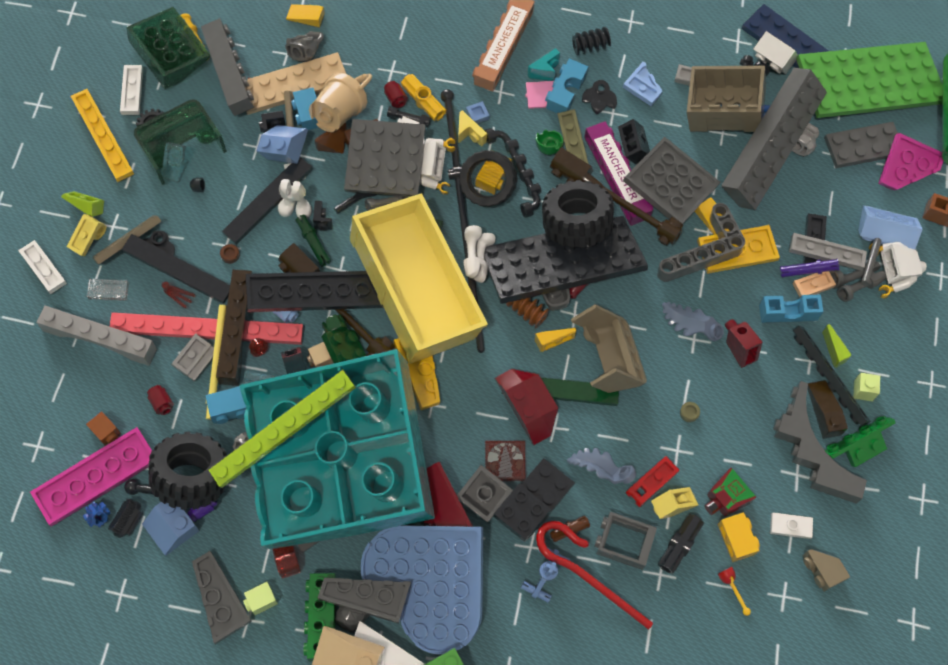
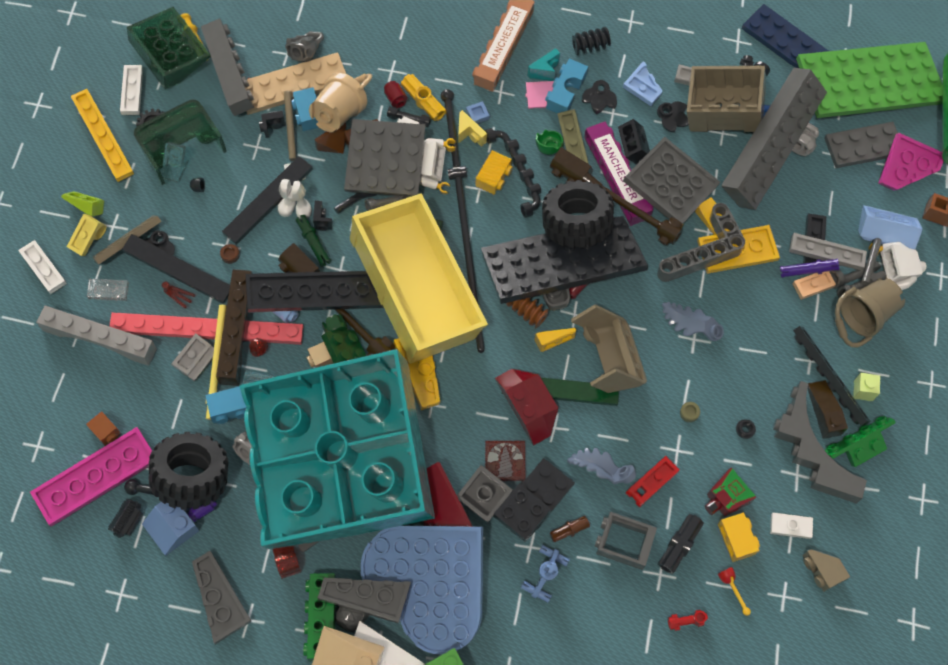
(96, 514): blue gear -> none
(160, 400): dark red brick -> none
(259, 599): yellowish green brick -> none
(282, 143): medium blue slope -> none
(282, 428): lime plate -> none
(293, 360): black brick -> none
(306, 14): yellow slope -> none
(466, 174): black tyre -> none
(475, 264): white piece -> none
(581, 572): red piece -> none
(674, 502): light yellow slope -> none
(675, 115): none -> black plate
(697, 619): none -> red bar
(743, 342): dark red torso -> none
(749, 425): none -> black plate
(775, 52): white brick -> none
(804, 309): dark azure arch -> none
(837, 350): lime slope -> none
(868, 309): none -> dark tan piece

